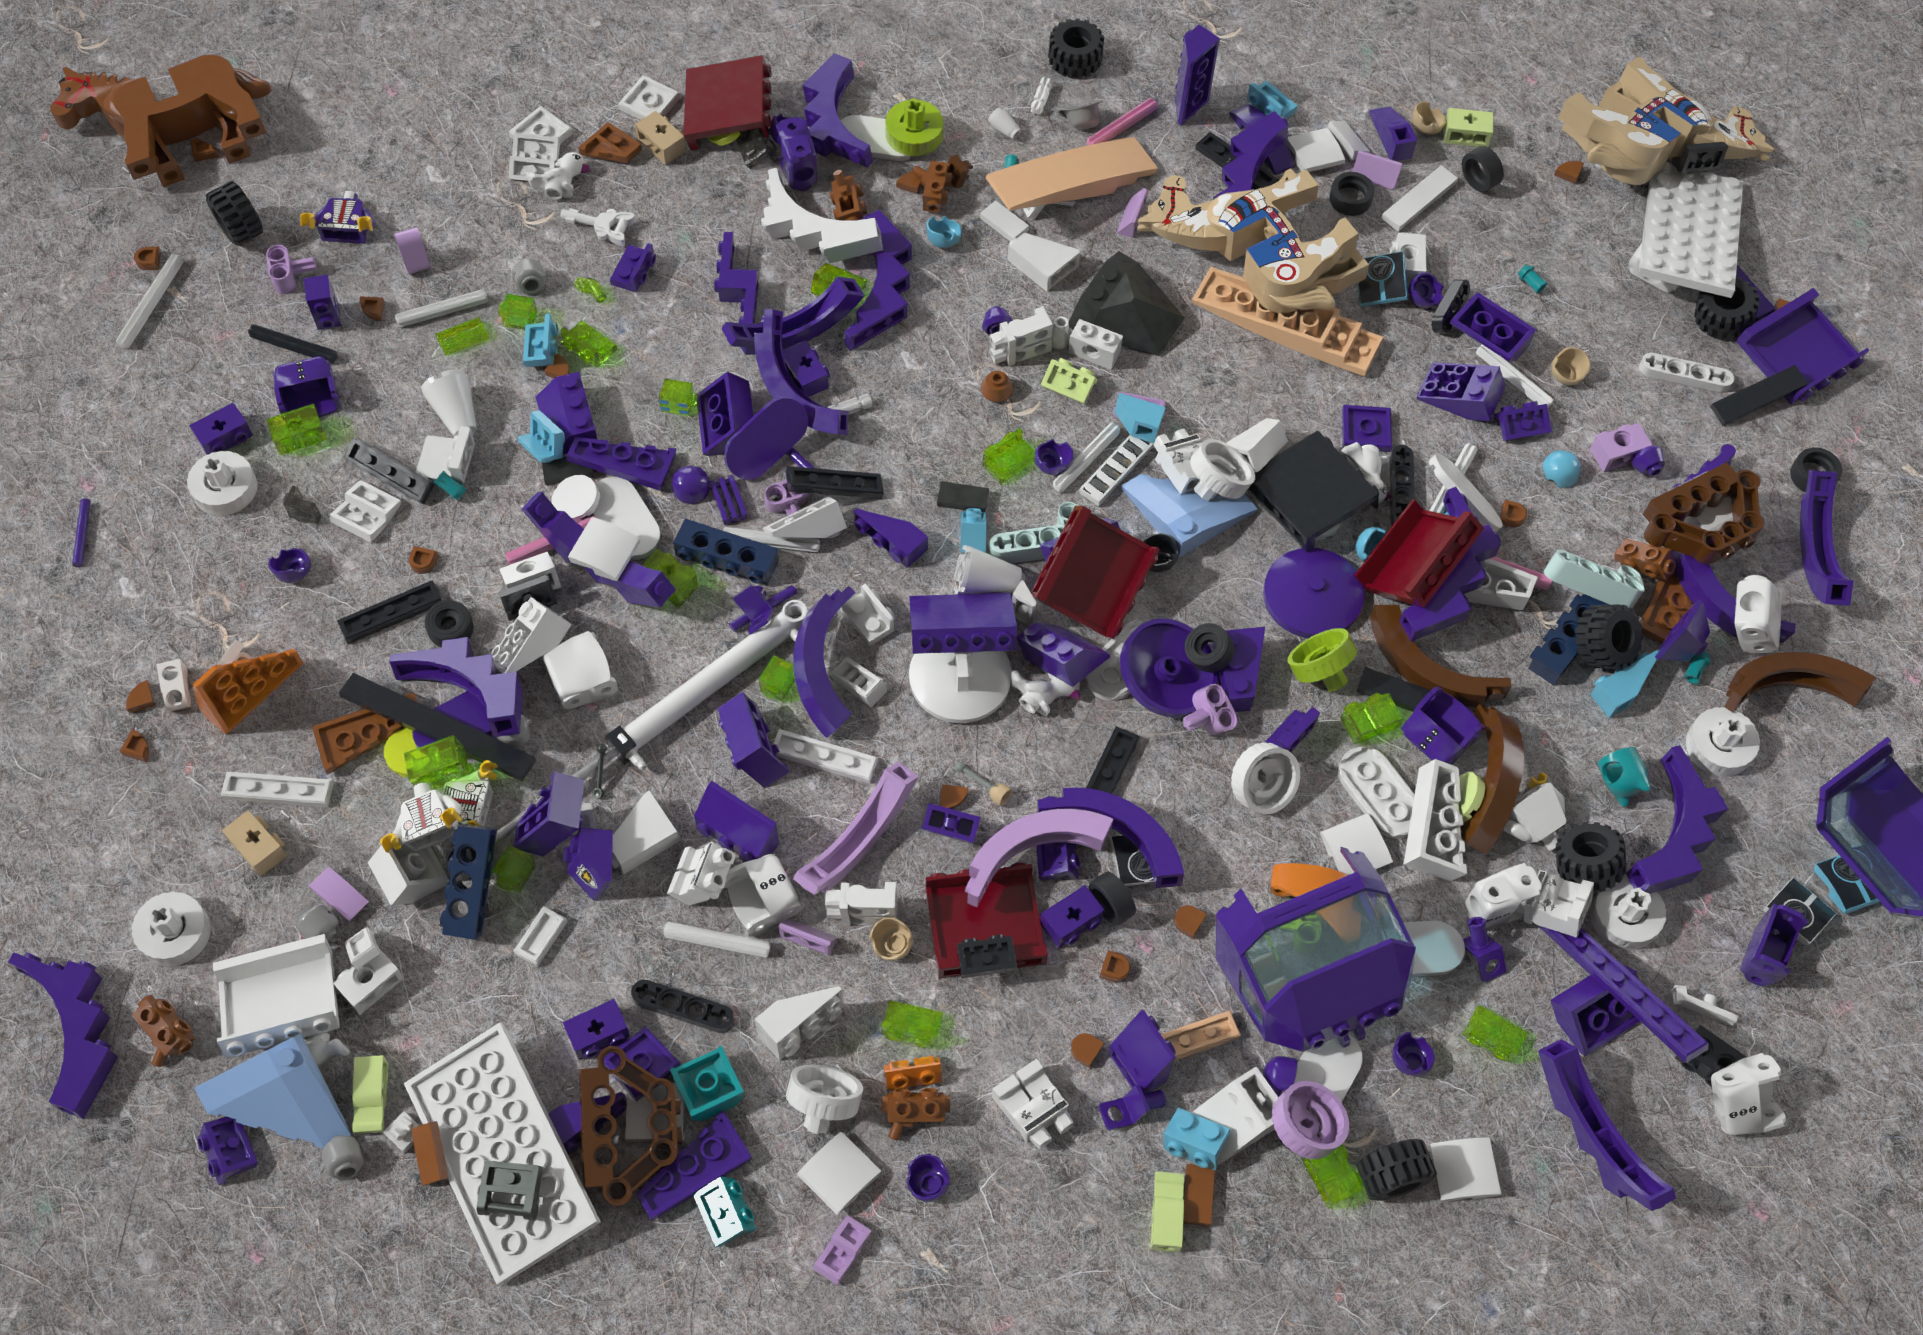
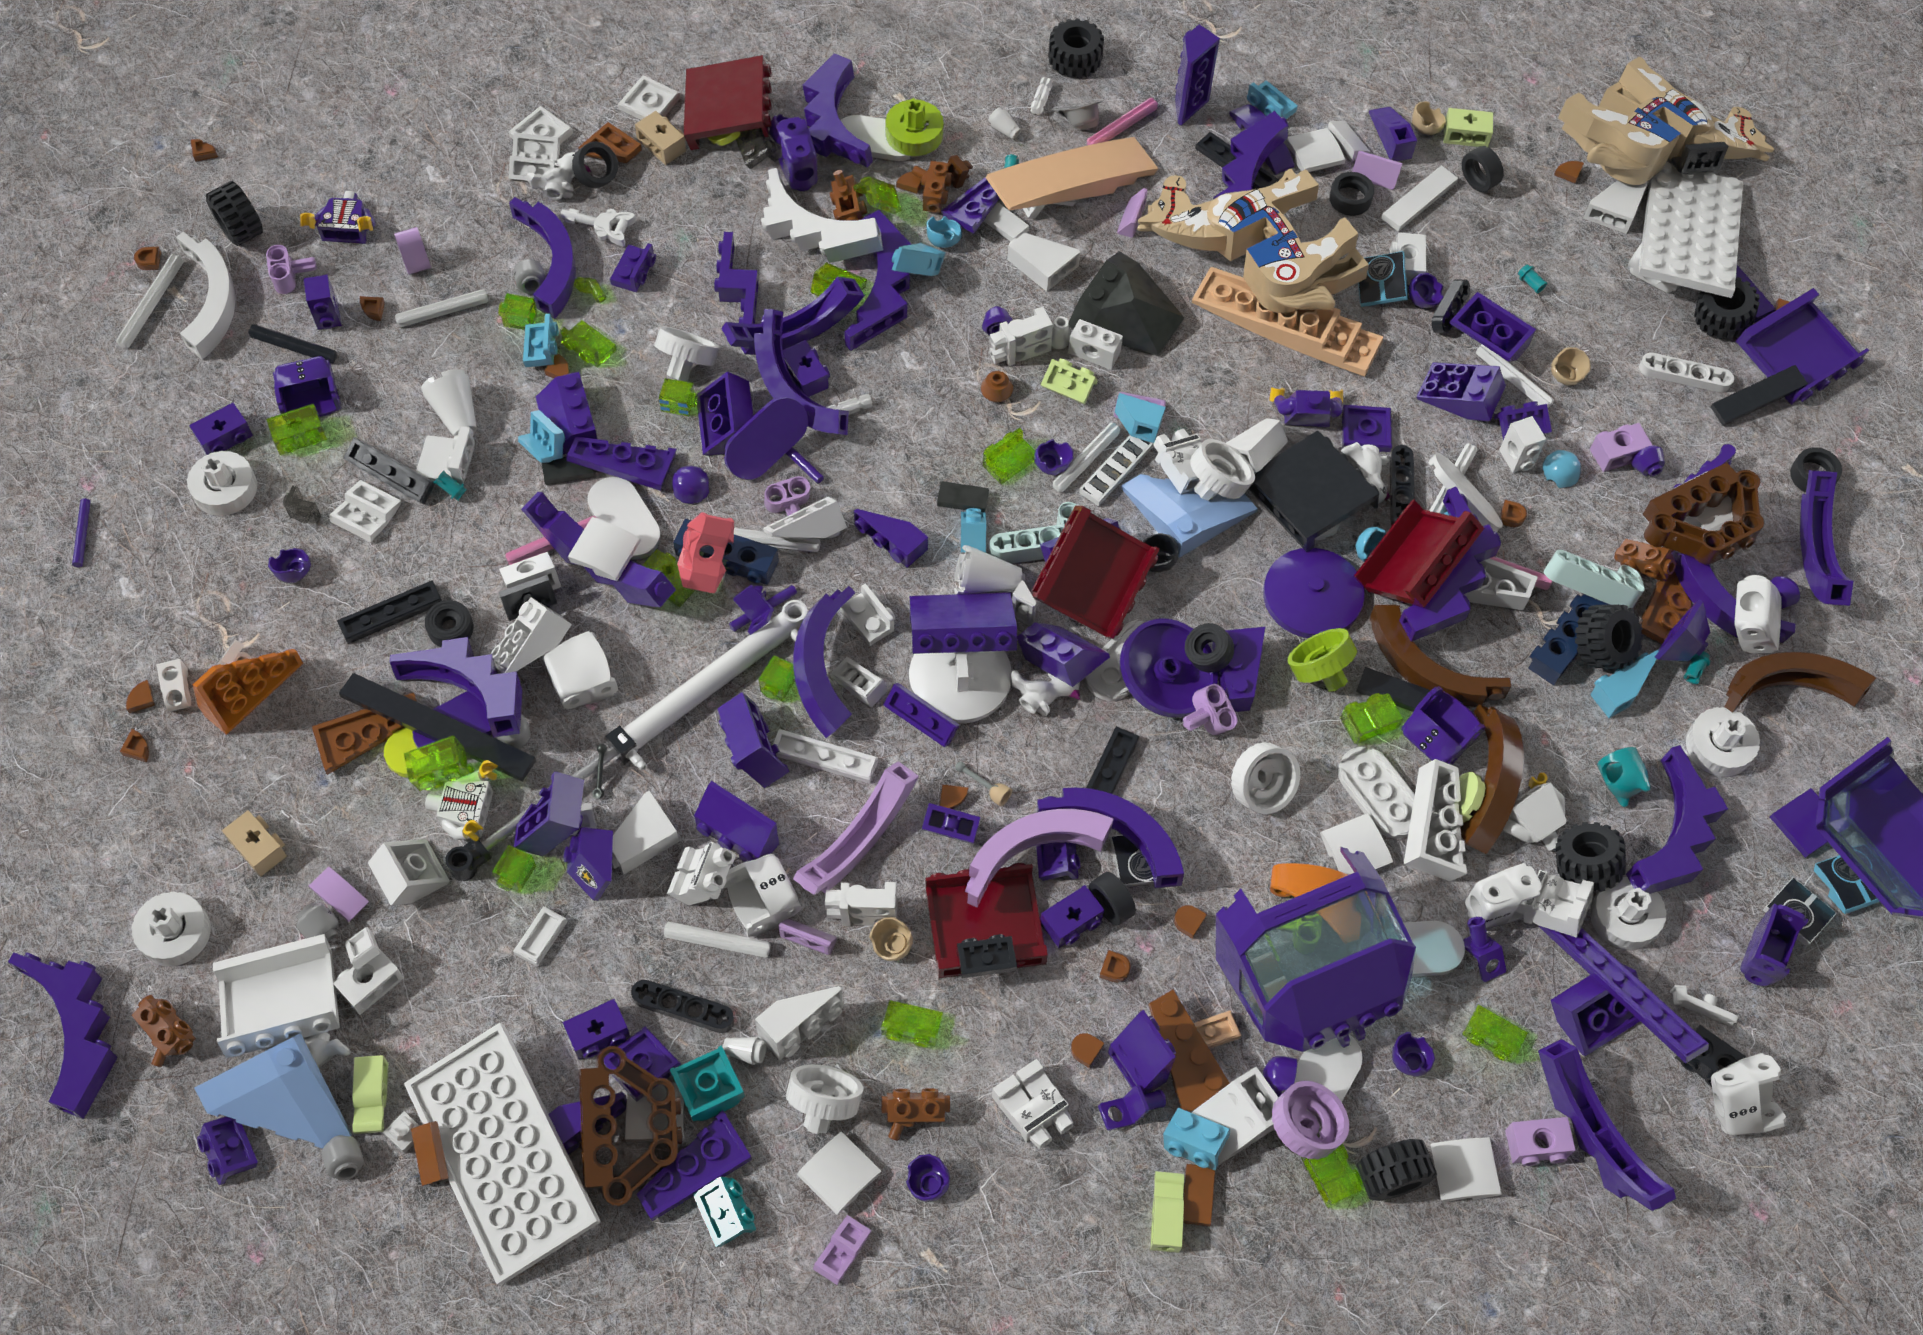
(207, 97): dark orange animal -> none
(217, 313): none -> white arch
(277, 789): white tile -> none
(422, 559): dark orange tile -> none
(424, 820): torso -> none
(463, 338): clear neon green tile -> none
(483, 841): dark blue brick -> none
(510, 1179): pearl dark grey plate -> none
(559, 283): none -> dark purple arch
(576, 496): white tile -> none
(607, 155): none -> black tyre
(685, 350): none -> white piece
(702, 572): none -> coral piece
(723, 483): dark purple tile -> none
(746, 1049): none -> white cone
(834, 482): black tile -> none
(879, 194): none -> clear neon green bracket
(918, 259): none -> medium azure slope
(921, 715): none -> dark purple tile
(924, 1072): orange hinge -> none
(972, 206): none -> dark purple wing
(1195, 1069): none -> dark orange wing
(1294, 729): dark purple bracket -> none
(1308, 406): none -> dark purple torso
(1522, 444): none -> white brick
(1553, 1131): none -> lavender brick
(1616, 206): none -> white slope
(1788, 591): none -> dark purple cone
(1798, 822): none -> dark purple tile

